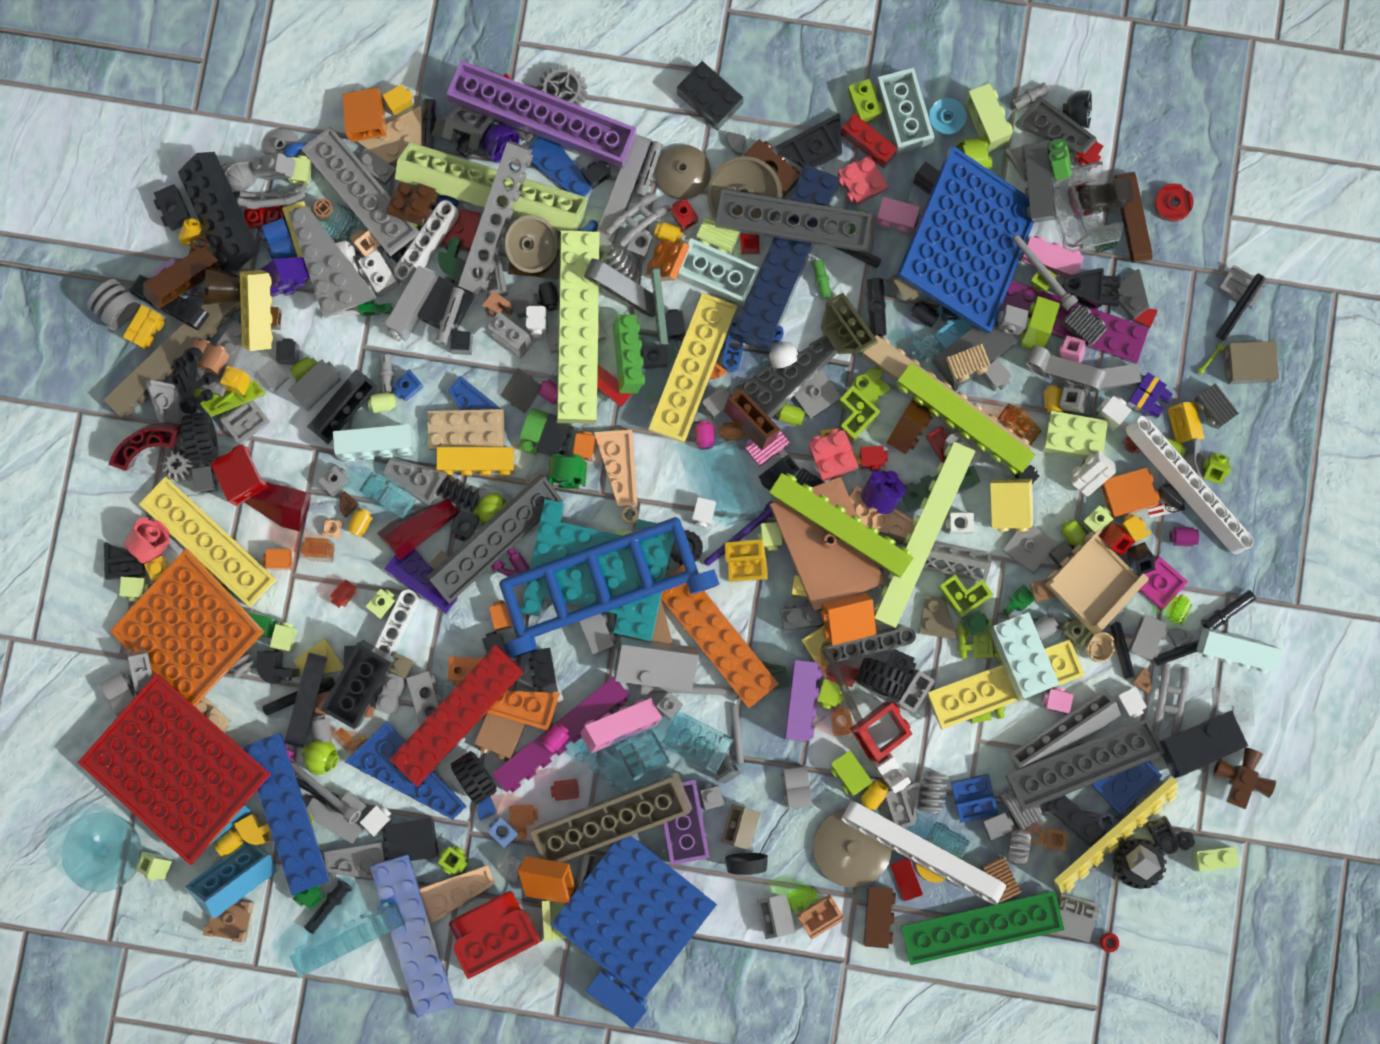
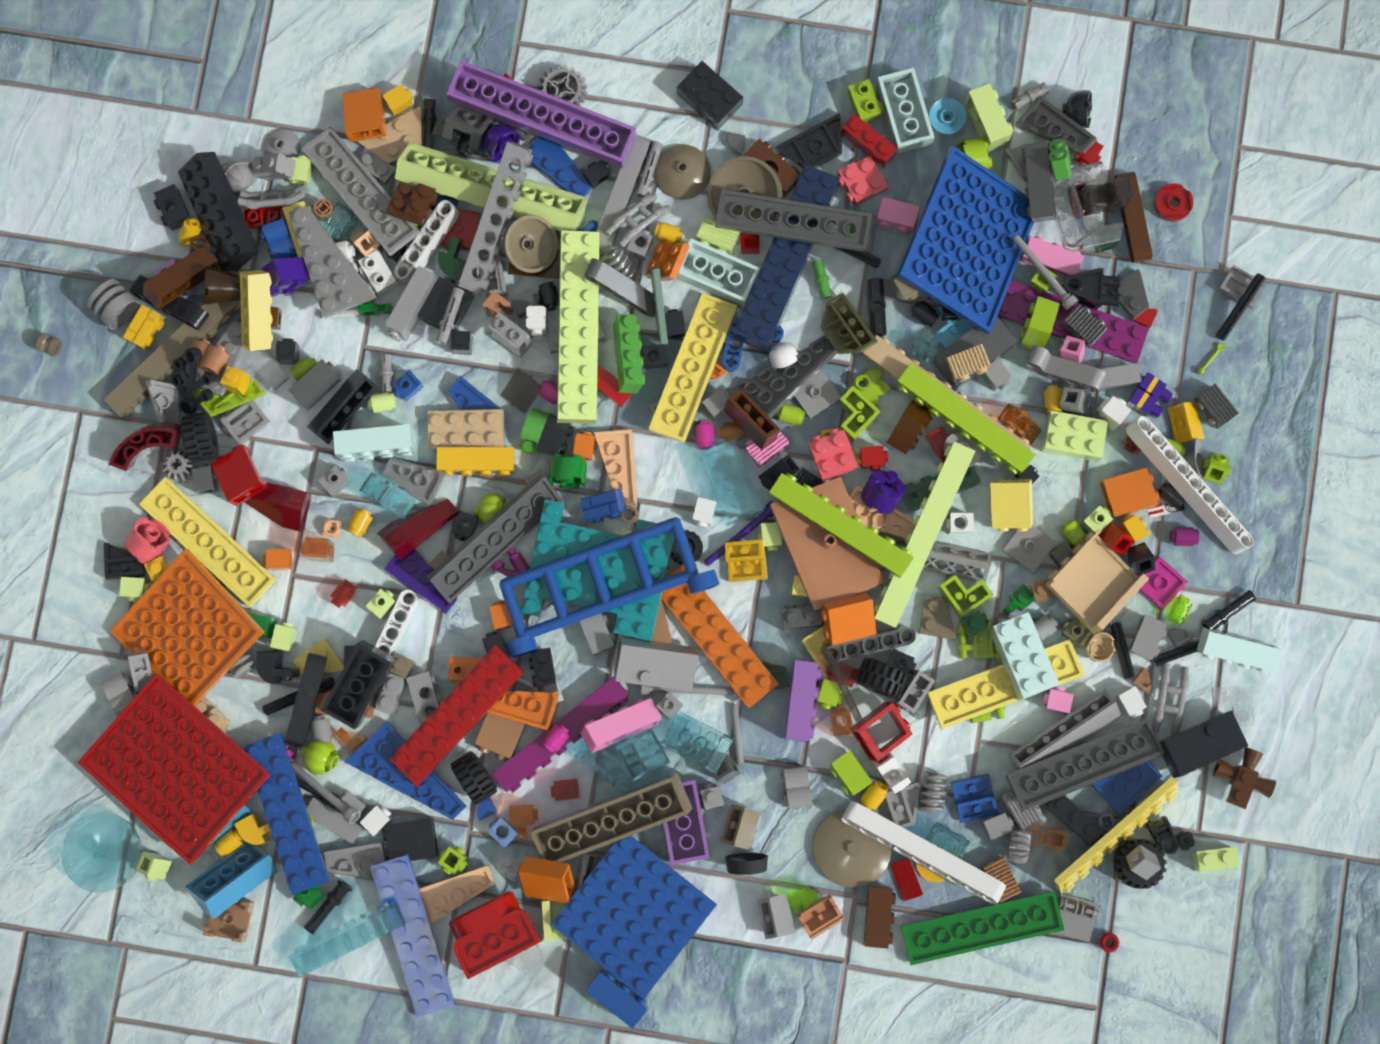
(49, 345): none -> dark tan wheel
(292, 148): blue arm -> none
(347, 504): reddish brown tile -> none
(460, 493): black piece -> none
(603, 505): none -> blue brick
(684, 214): red brick -> none
(926, 177): black brick -> none
(1012, 320): light grey brick -> none
(1092, 473): white brick -> none
(1251, 362): dark tan brick -> none

